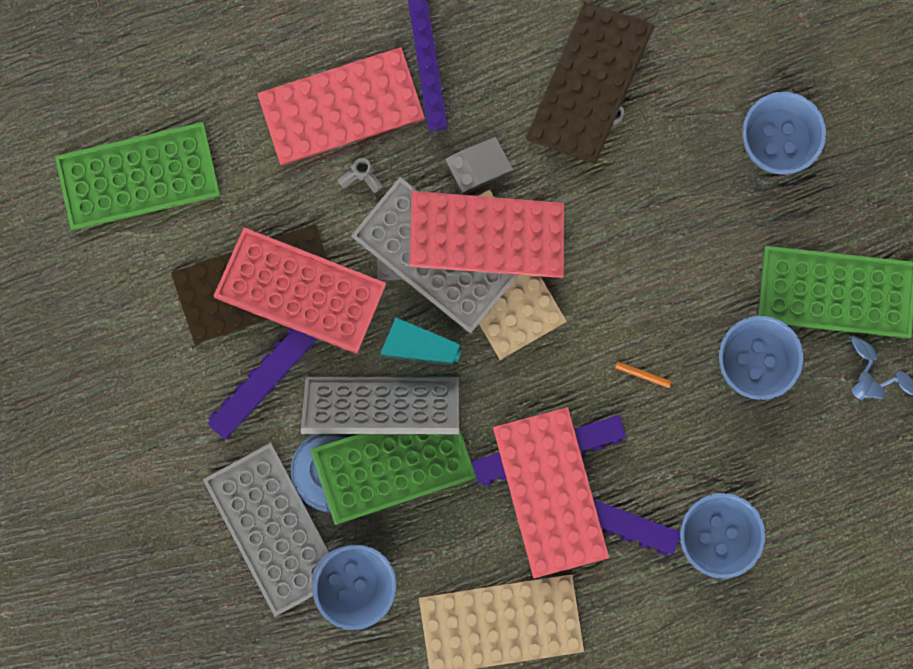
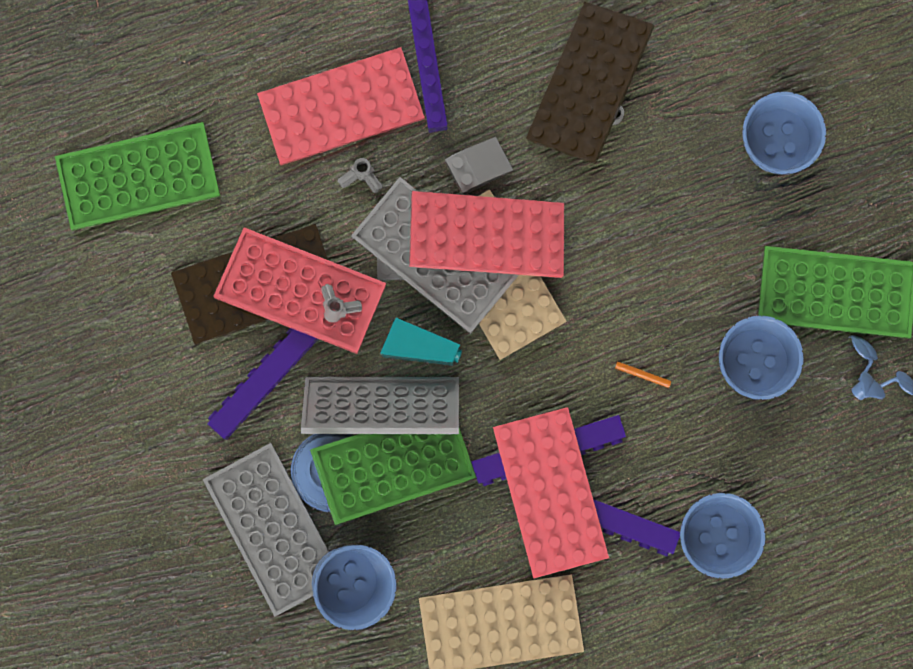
(332, 302): none -> light grey axle

